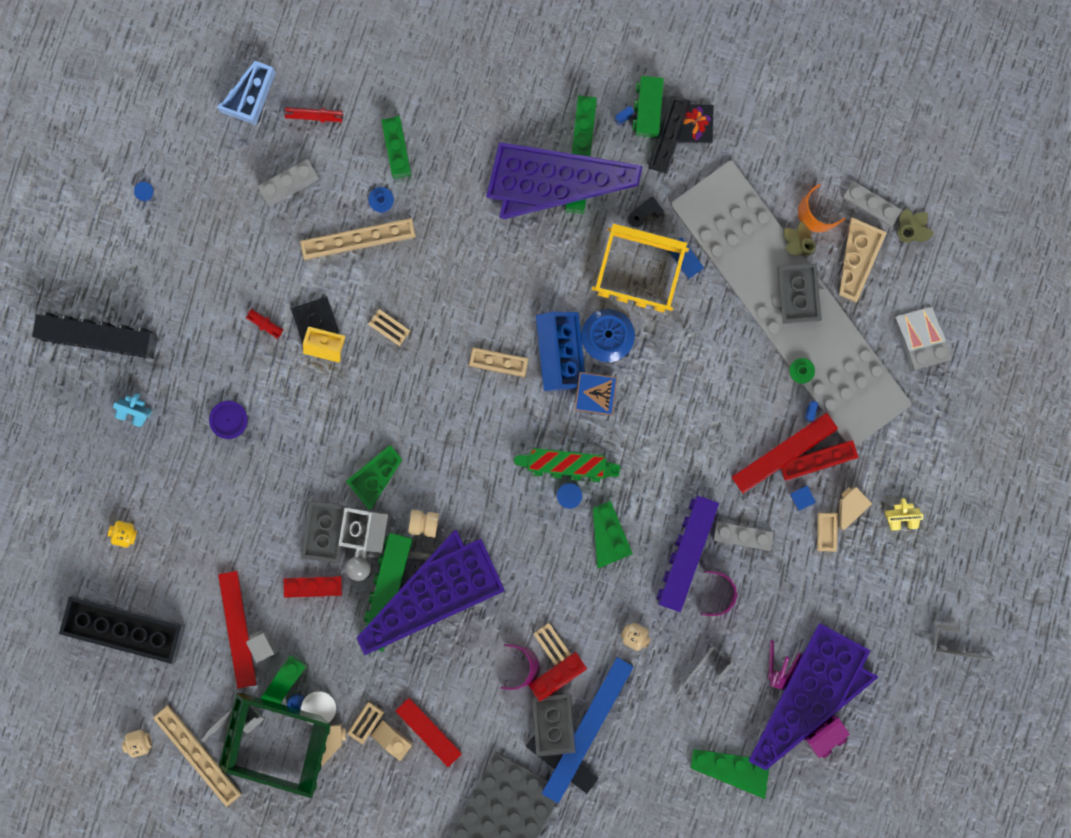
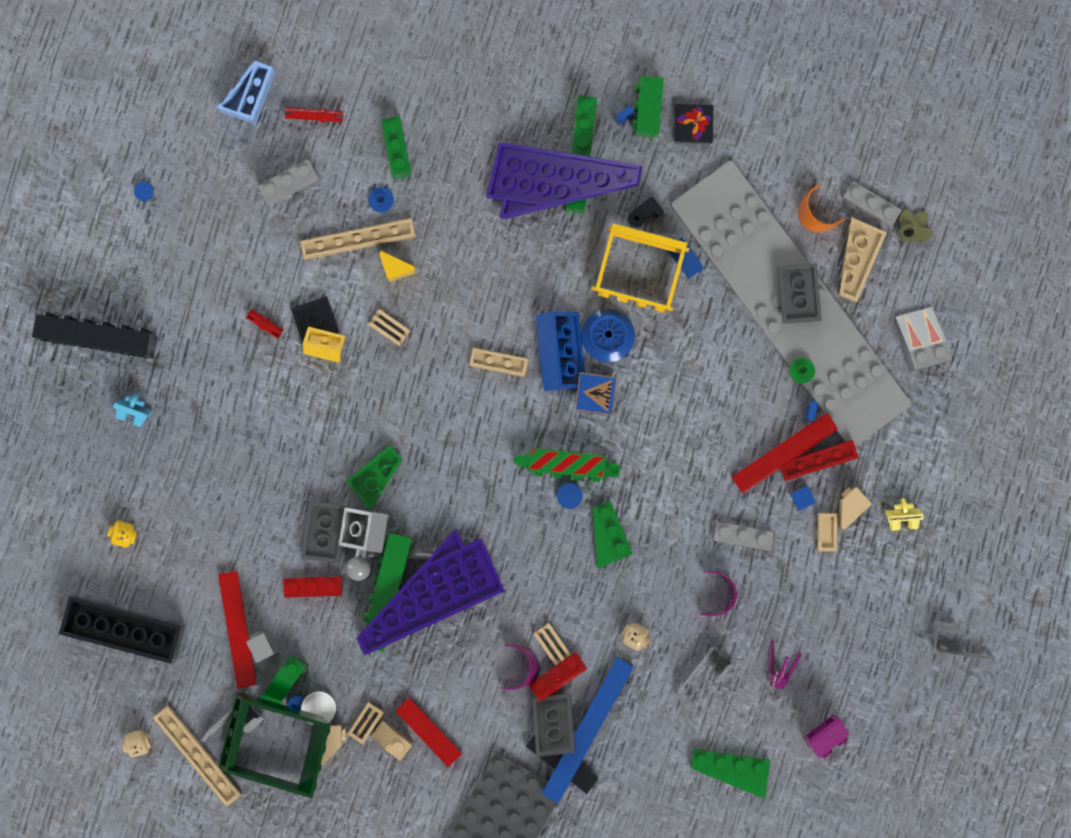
(237, 420): dark purple piece -> none
(394, 267): none -> yellow slope
(423, 523): tan wheel -> none
(669, 134): black tile -> none
(688, 553): dark purple brick -> none
(798, 240): olive plate -> none
(818, 688): dark purple wing -> none

